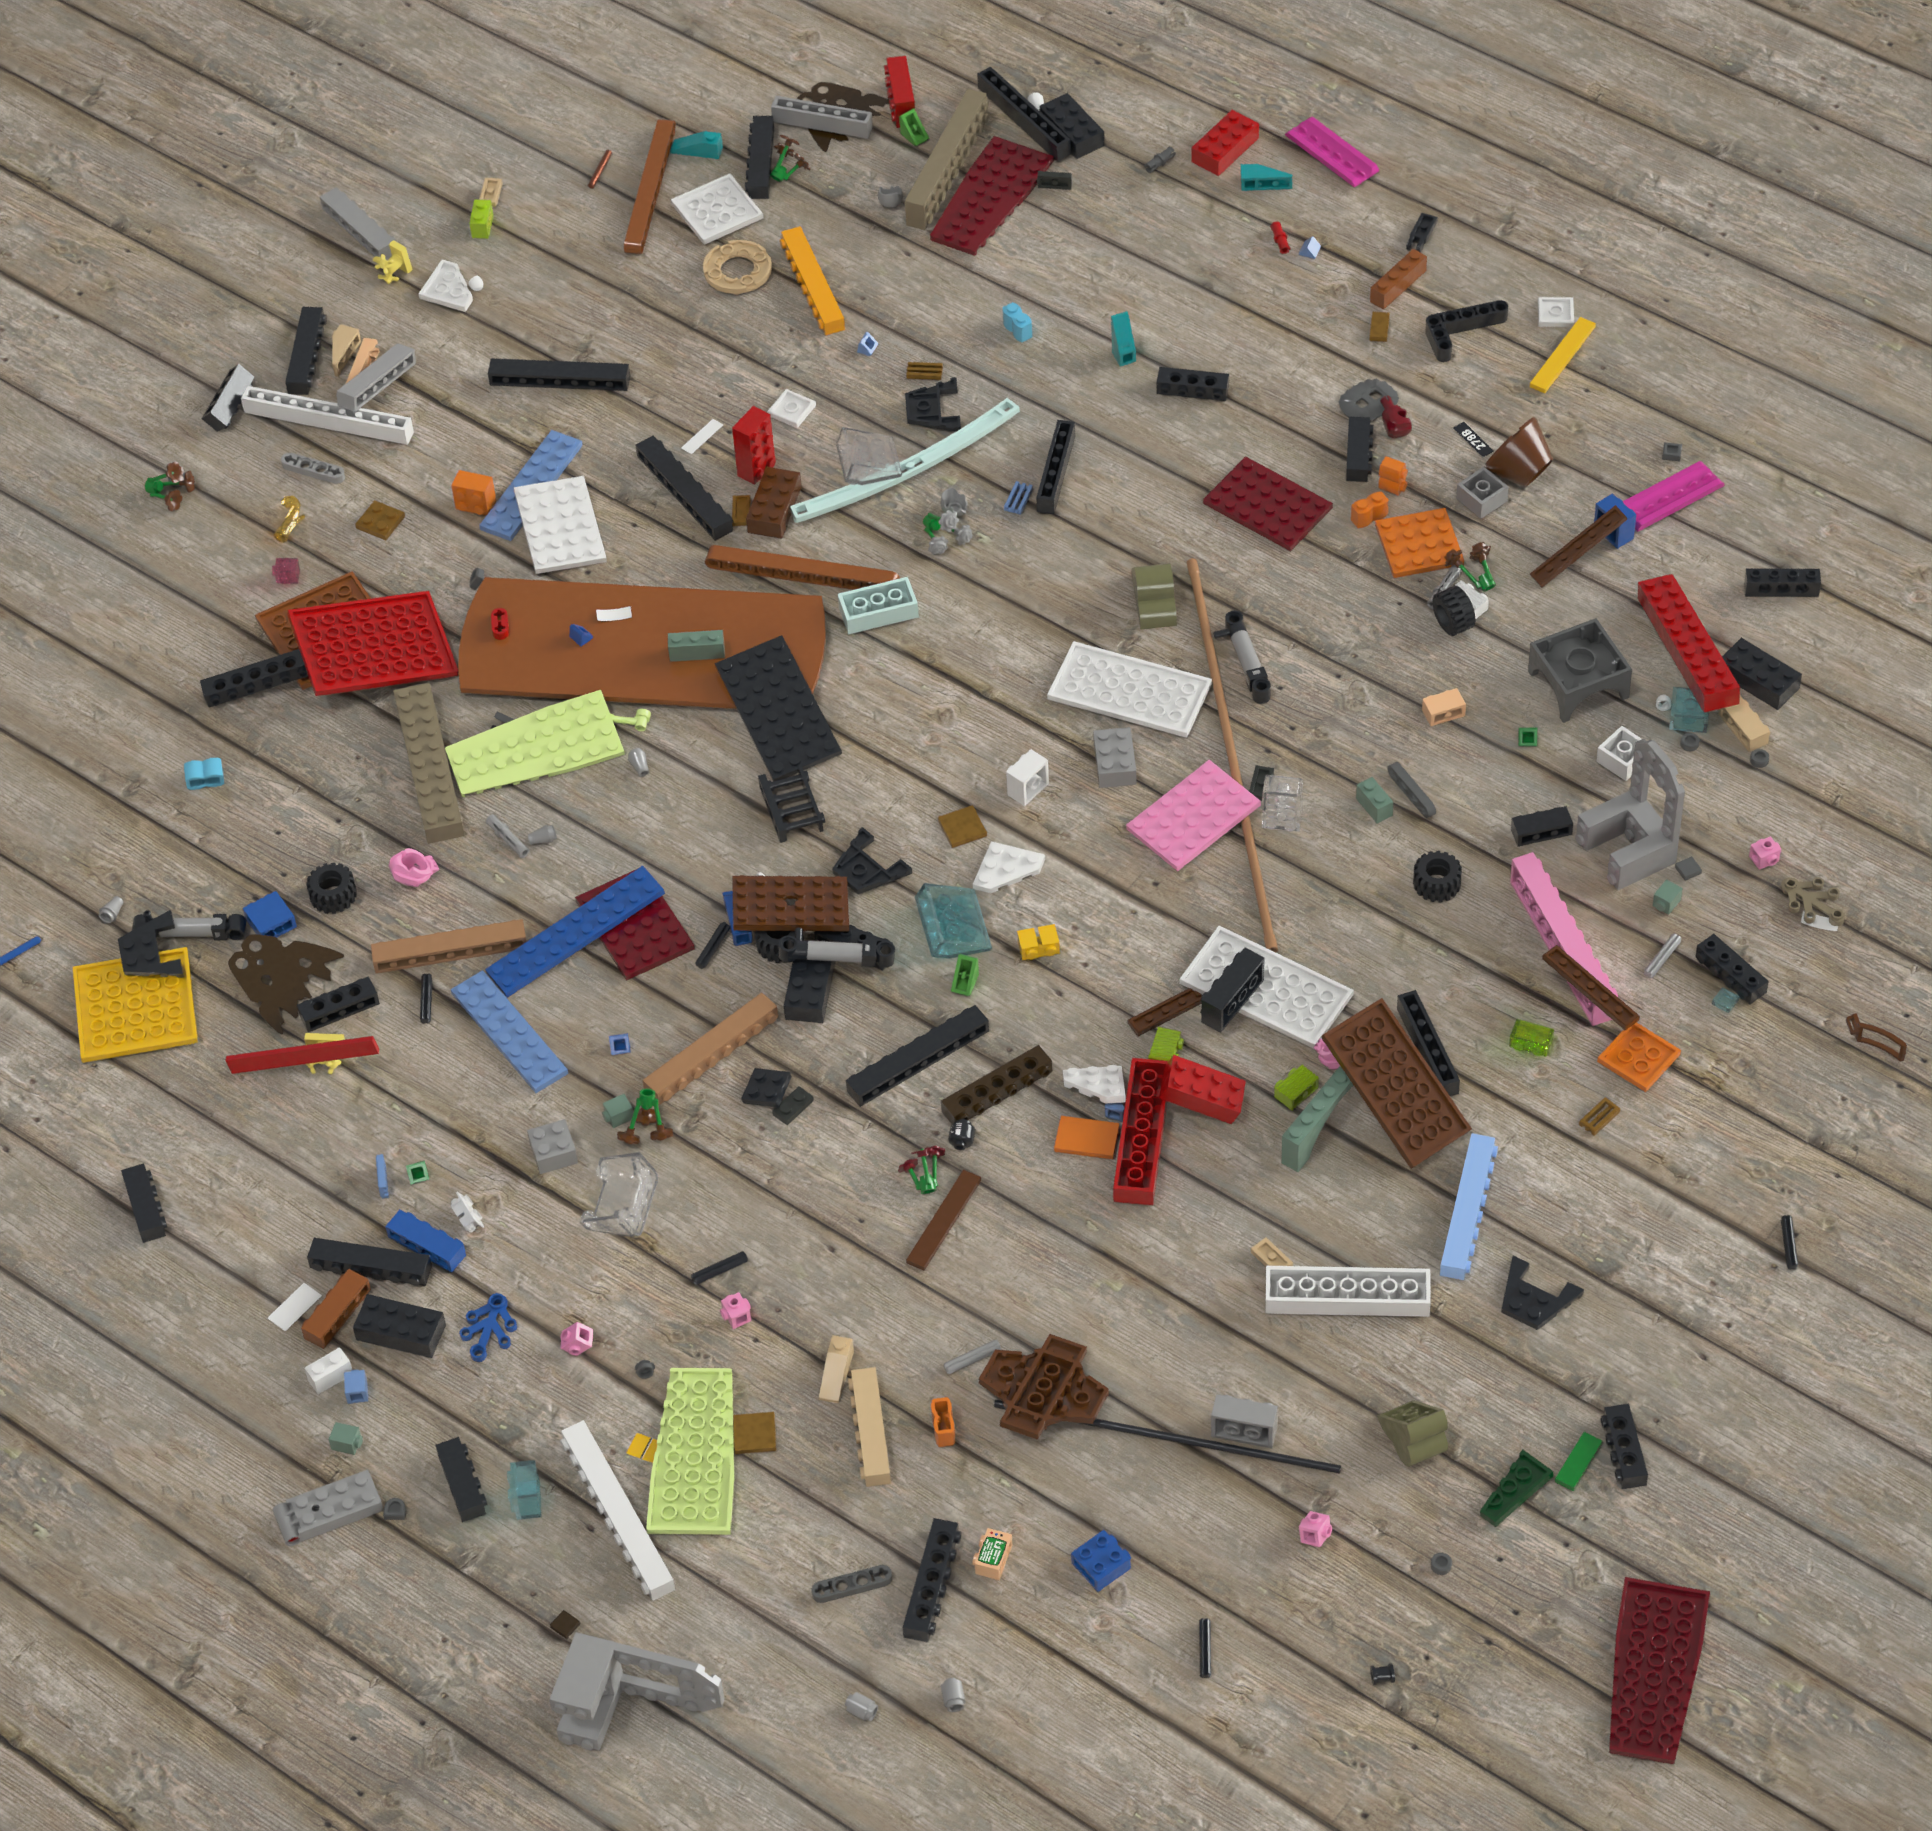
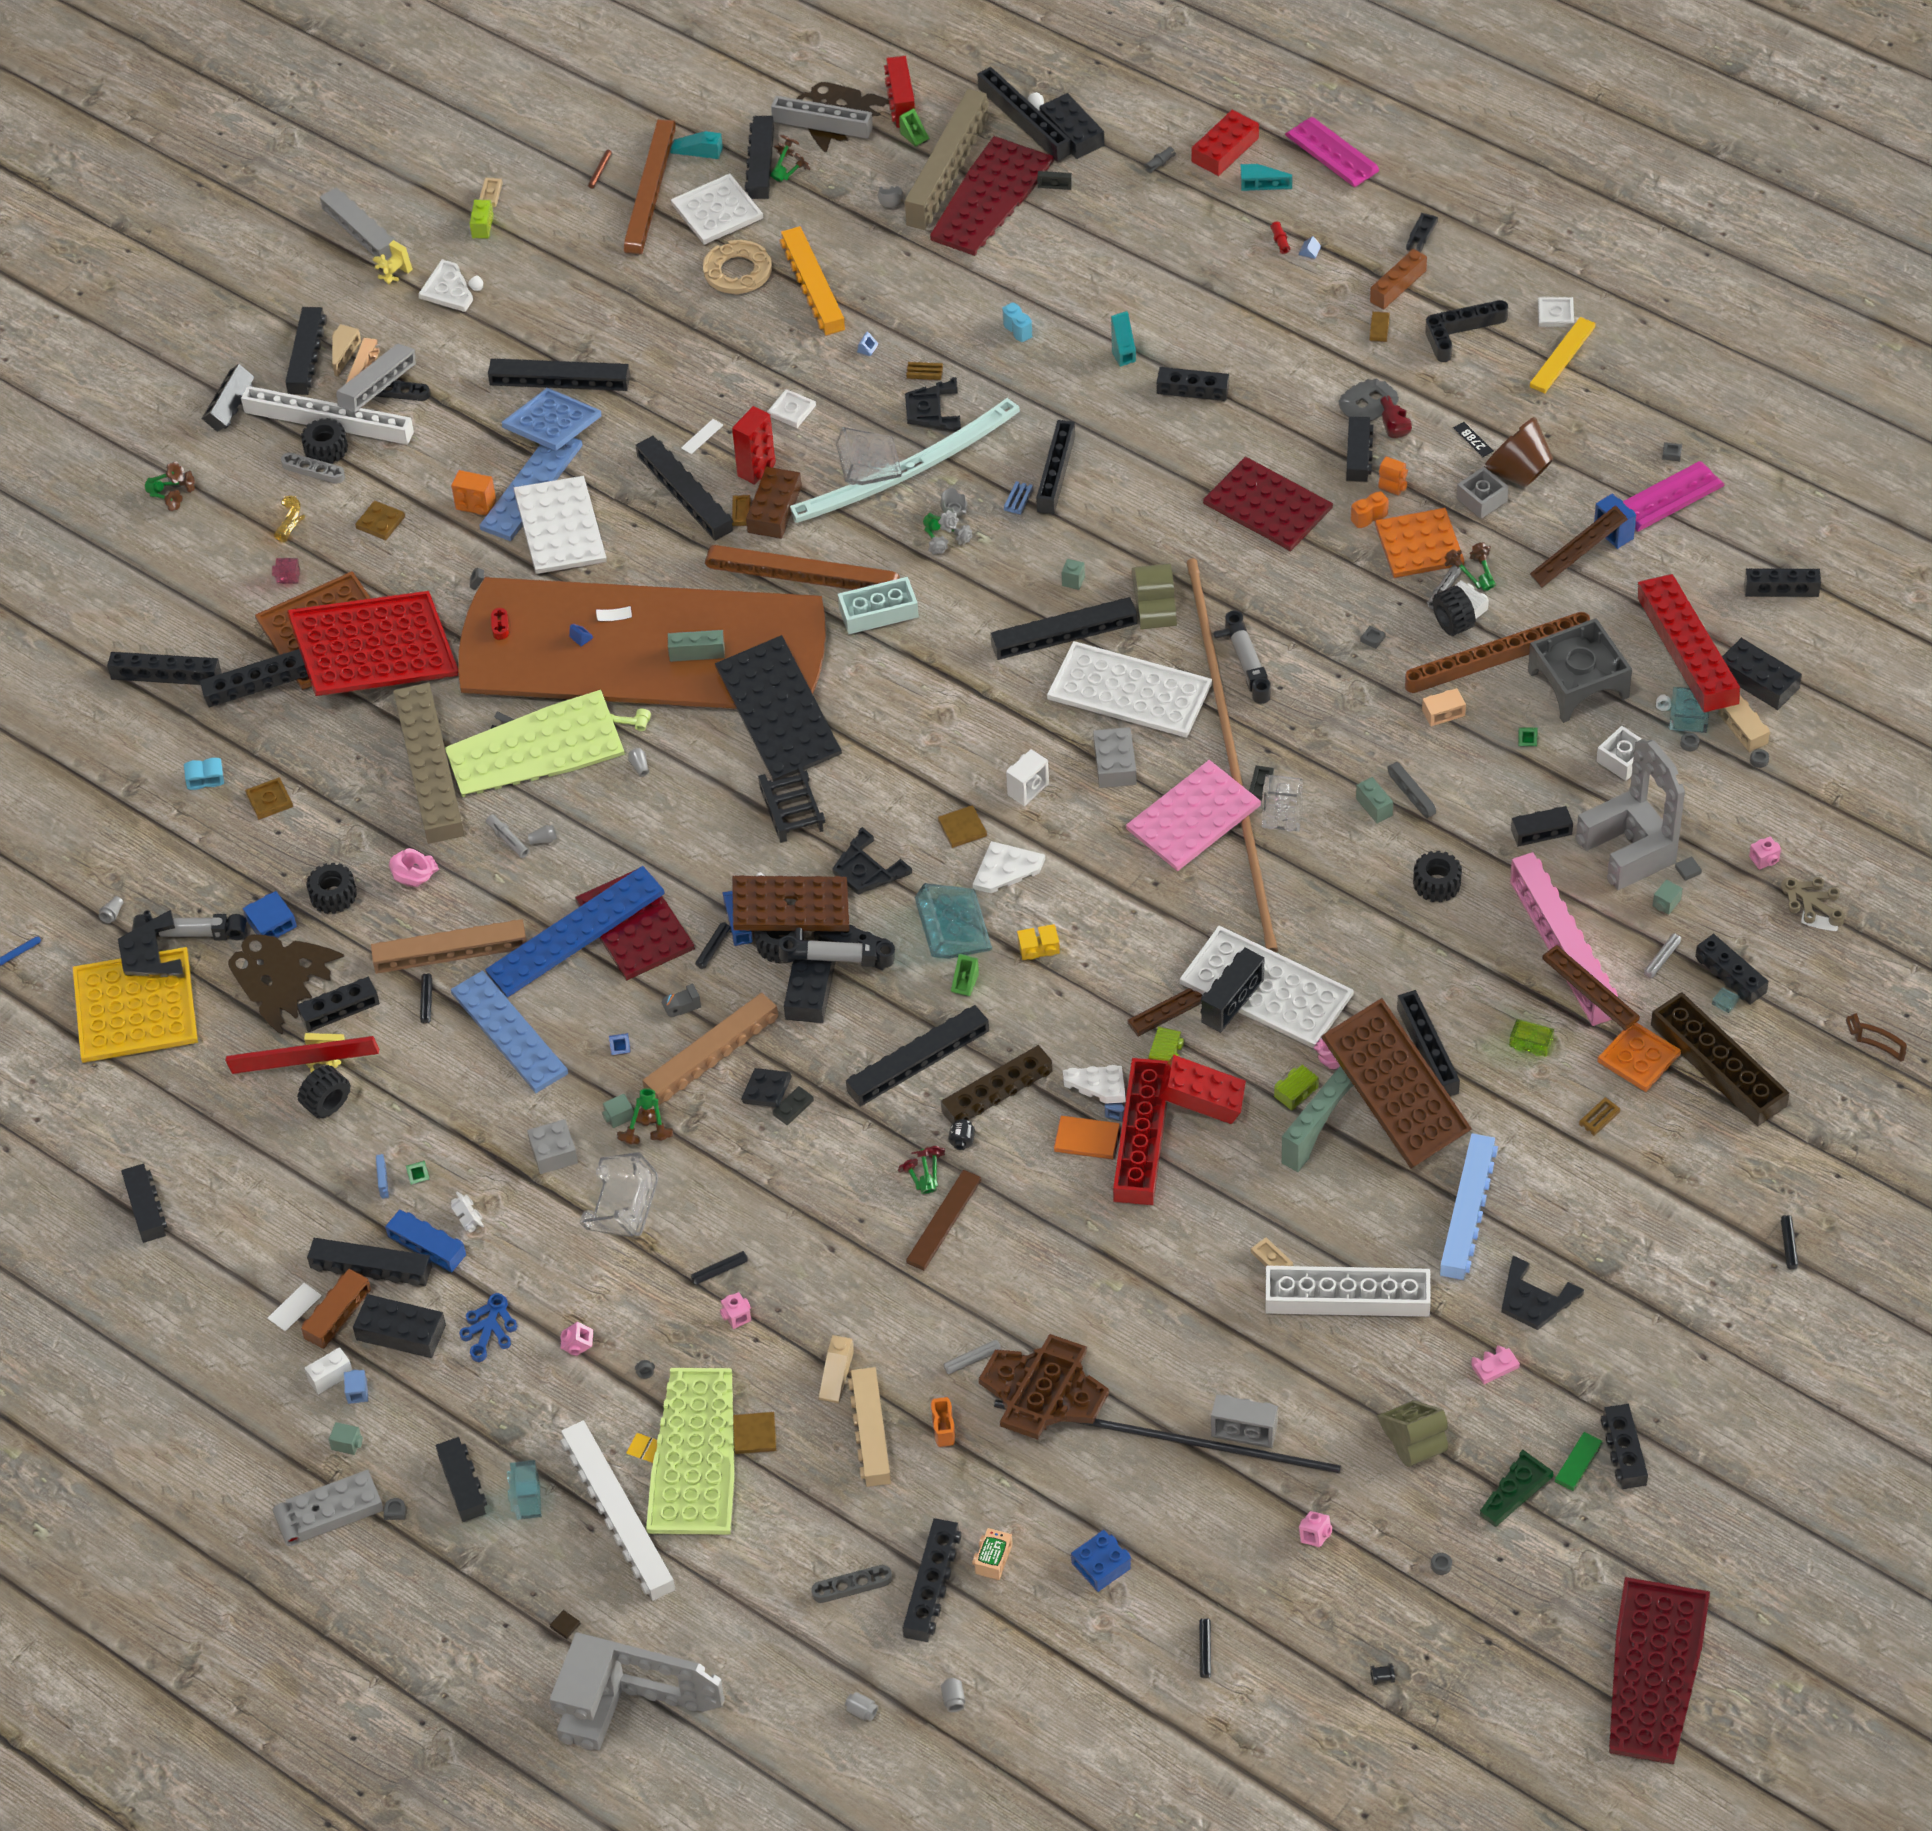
(161, 668): none -> black brick
(269, 798): none -> pearl gold tile
(324, 440): none -> black tyre
(324, 1091): none -> black tyre
(420, 393): none -> black beam
(551, 419): none -> medium blue plate
(682, 1001): none -> dark grey leg
(1063, 628): none -> black brick
(1073, 574): none -> sand green brick
(1372, 637): none -> dark grey tile
(1485, 655): none -> dark orange beam
(1495, 1365): none -> bright pink plate
(1720, 1059): none -> dark brown brick

